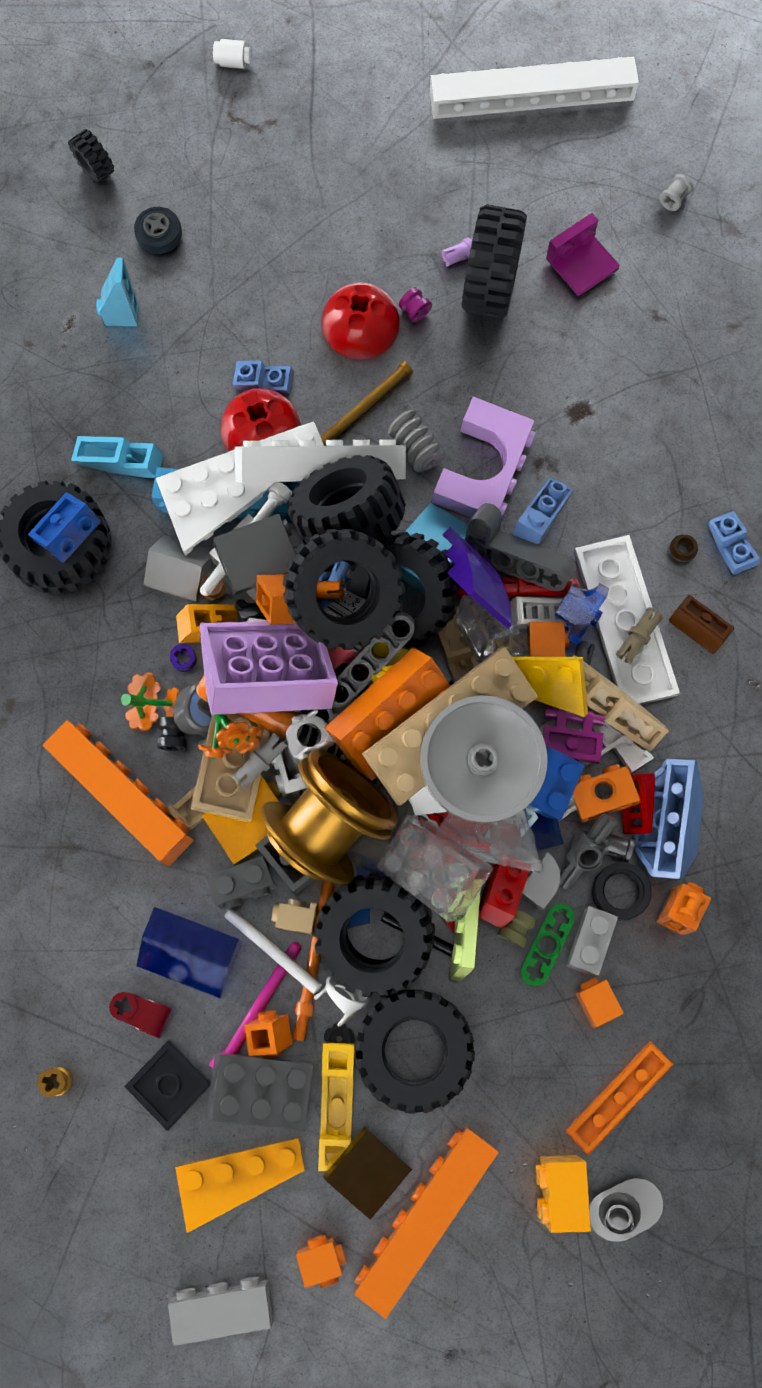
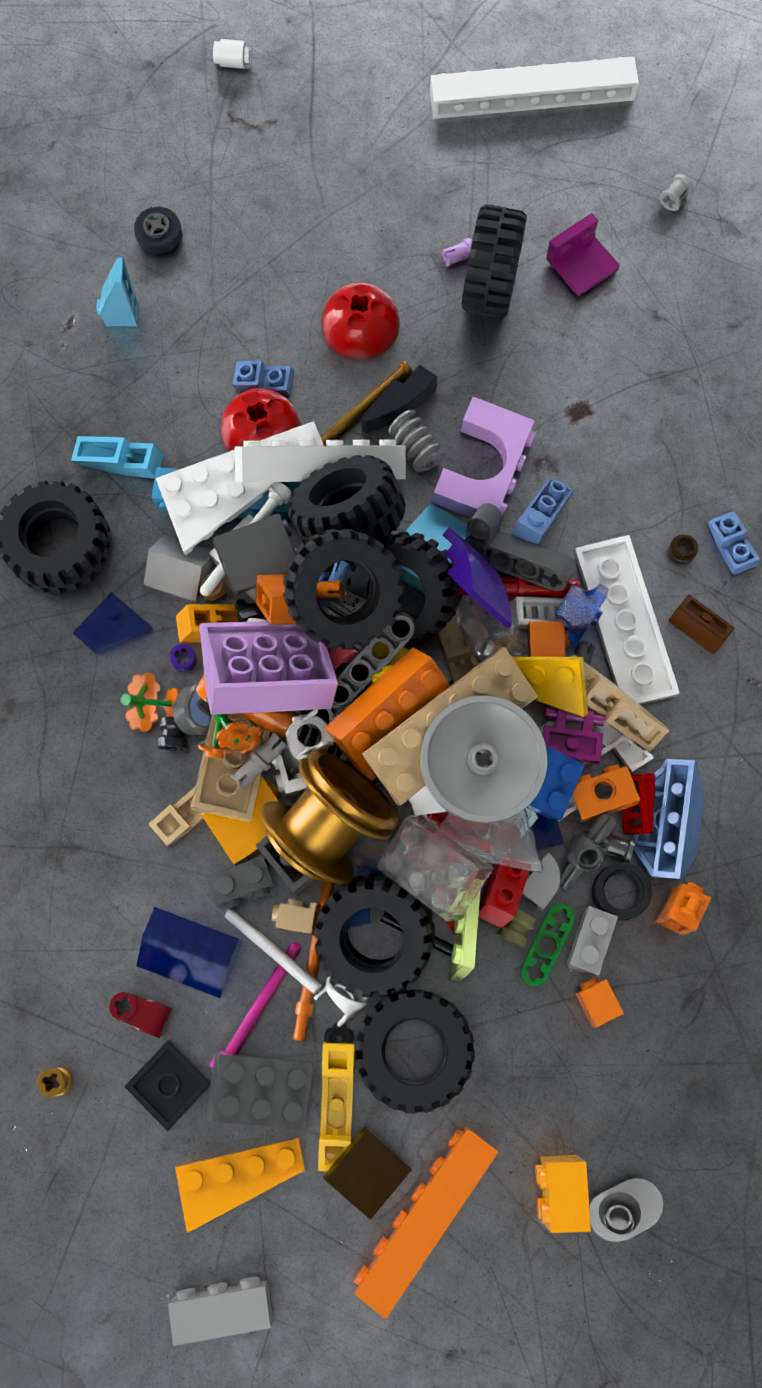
(65, 527): blue bracket -> none
(91, 156): black tyre -> none
(110, 625): none -> clear blue wing
(118, 793): orange brick -> none
(268, 1034): orange brick -> none
(321, 1262): orange brick -> none
(399, 398): none -> black slope
(415, 304): magenta wheel -> none
(619, 1098): orange tile -> none
(639, 635): dark tan pin -> none

